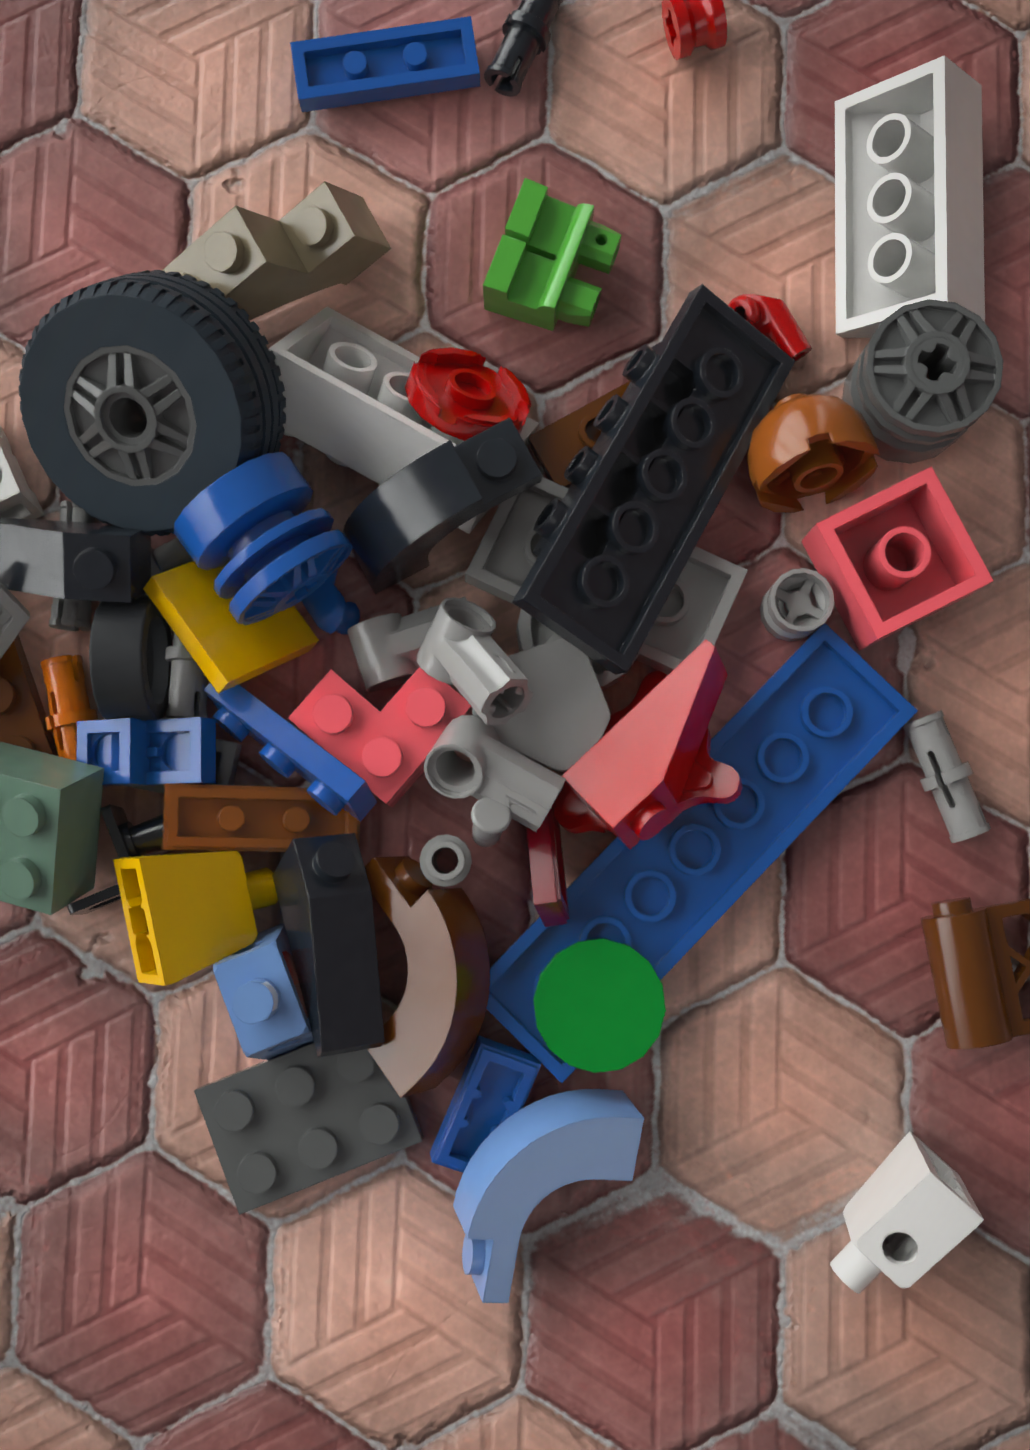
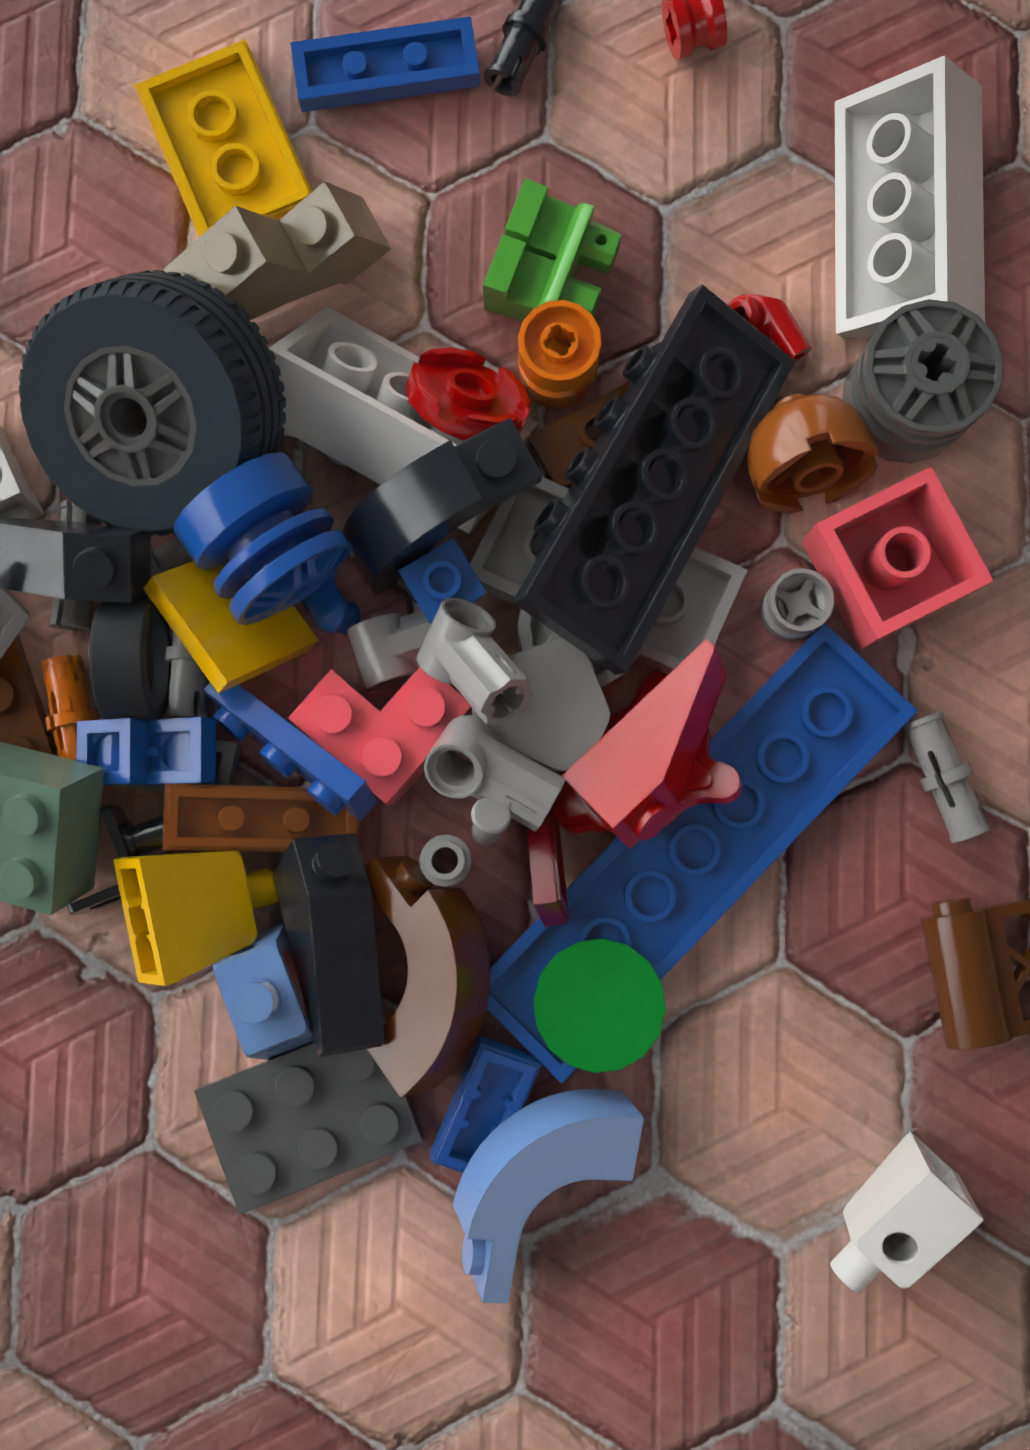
(223, 137): none -> yellow tile
(440, 576): none -> blue bracket
(558, 353): none -> orange wheel

